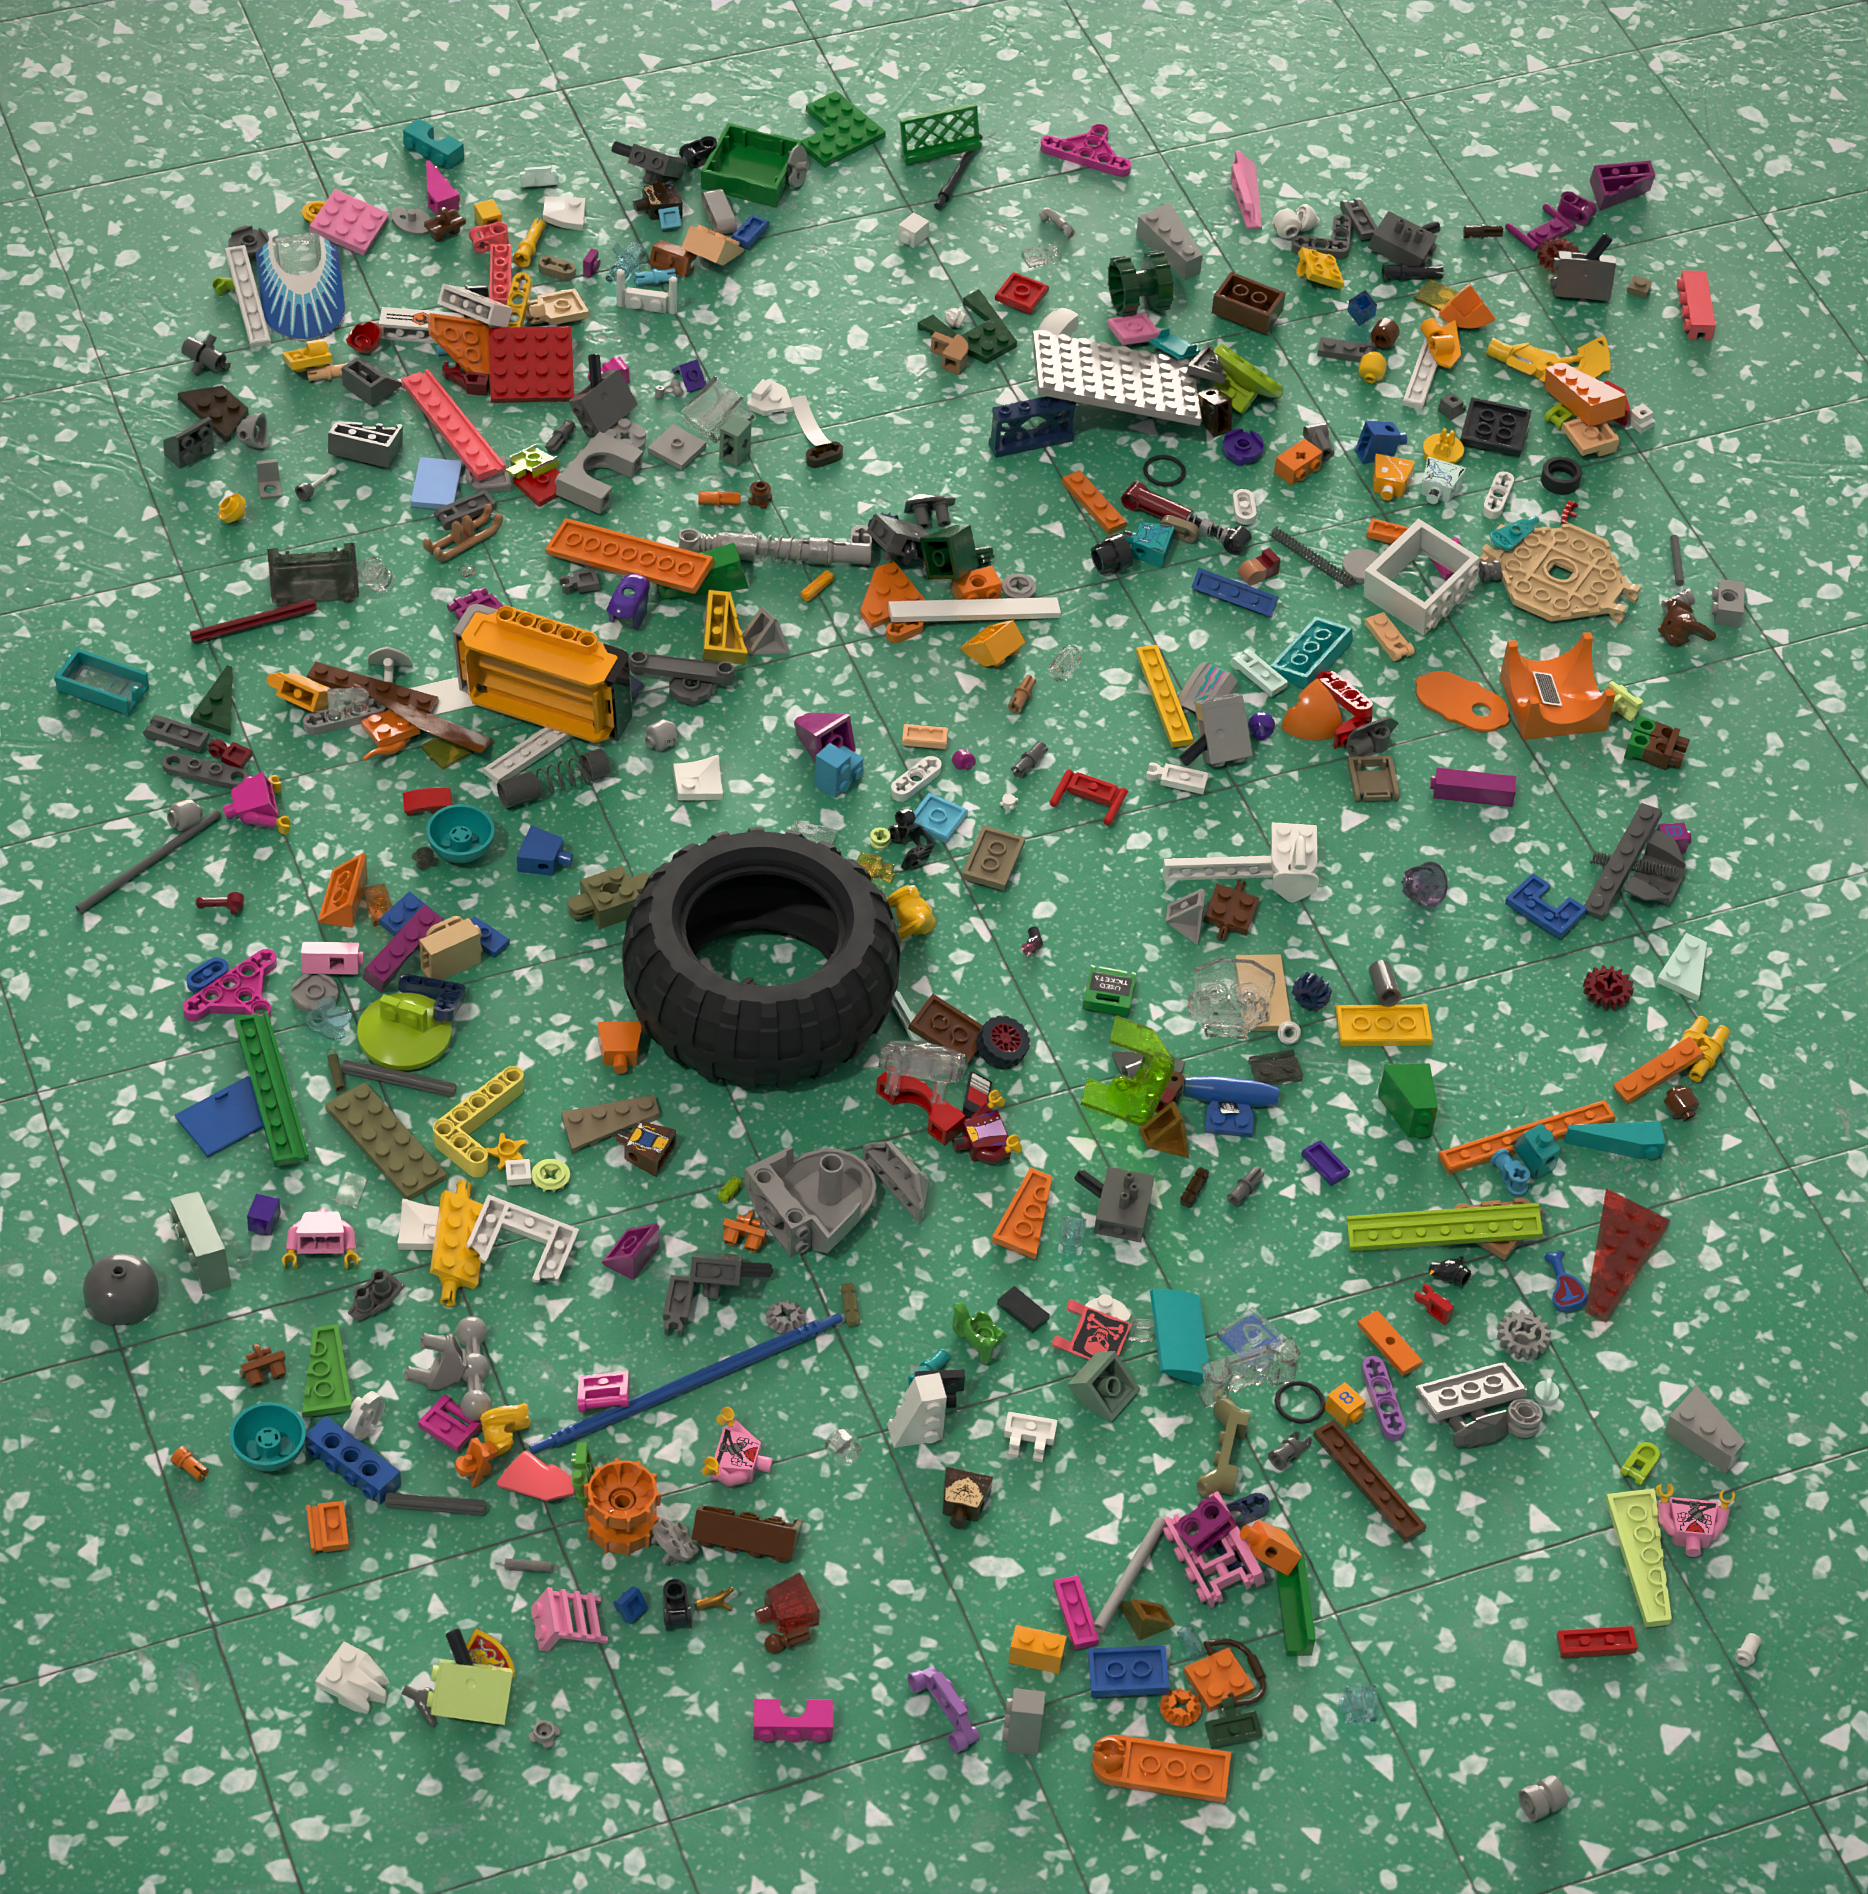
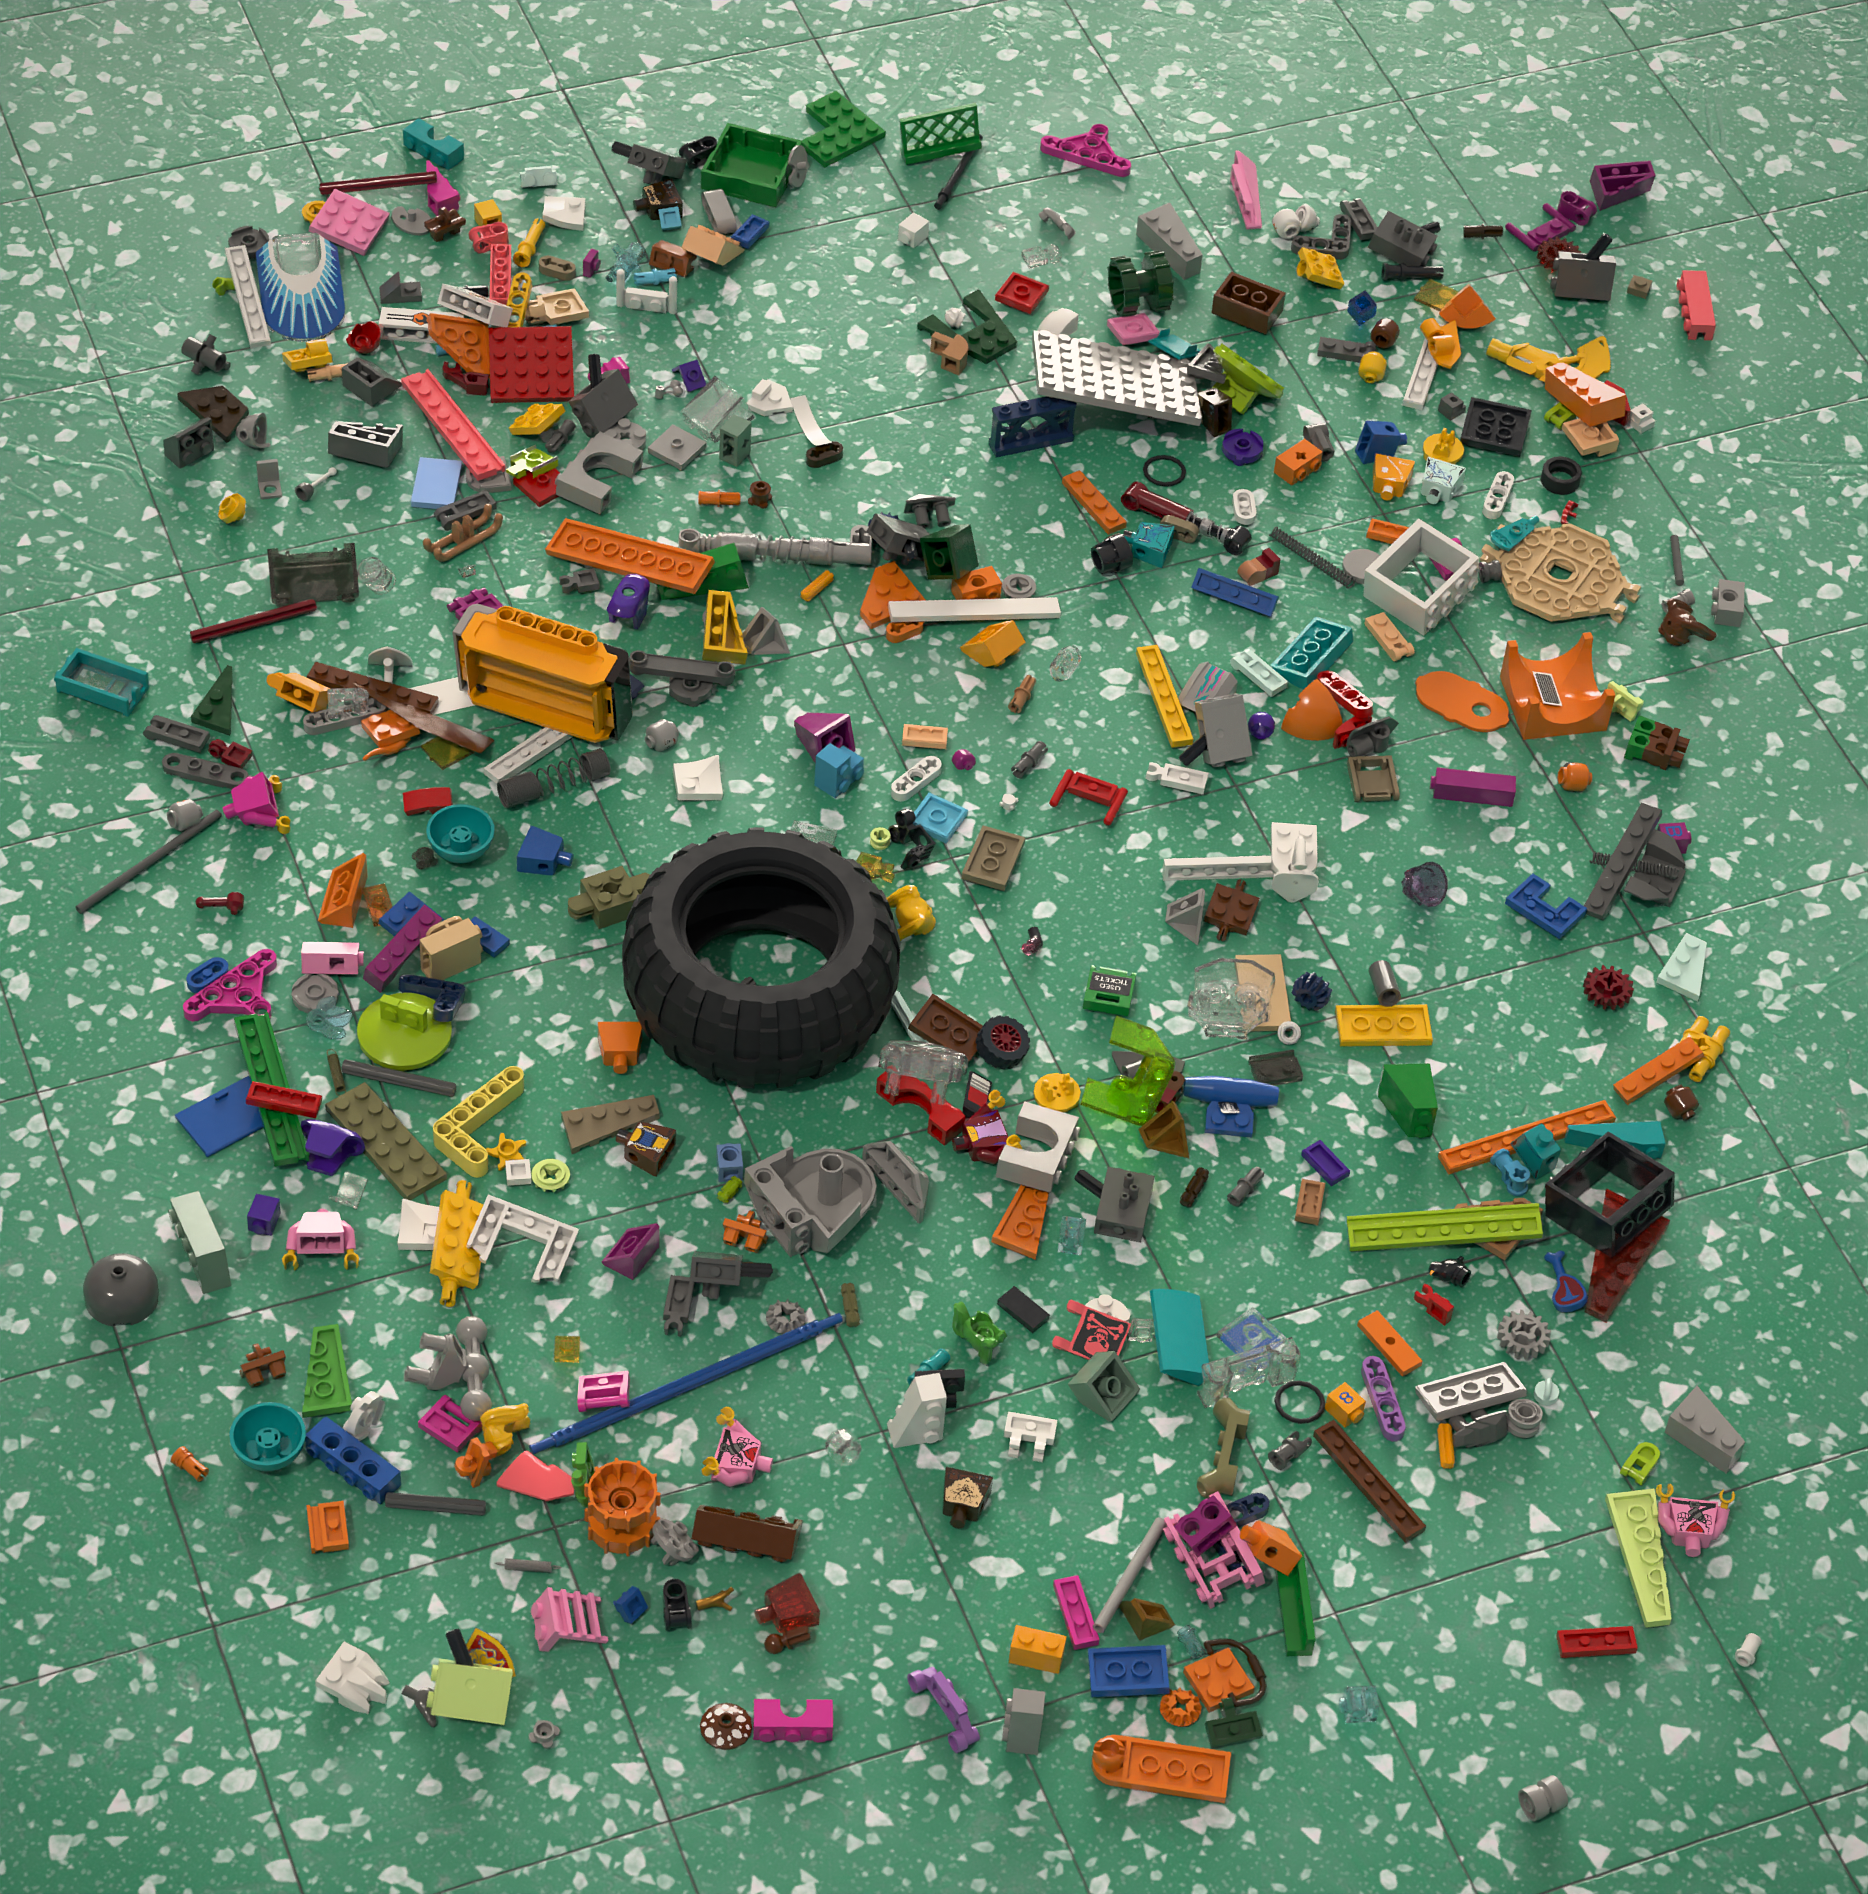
(284, 1099): none -> red plate
(329, 1145): none -> dark purple piece
(375, 1294): dark grey connector -> none
(379, 182): none -> dark red axle
(395, 292): none -> dark grey slope
(537, 419): none -> yellow plate
(567, 1349): none -> clear yellow plate
(724, 1735): none -> reddish brown dish
(729, 1161): none -> medium blue brick
(984, 555): dark green plate -> none
(1042, 1168): none -> light grey arch
(1065, 1088): none -> yellow plate
(1309, 1201): none -> medium nougat plate
(1446, 1445): none -> light orange axle
(1574, 776): none -> orange head
(1631, 1219): none -> black window

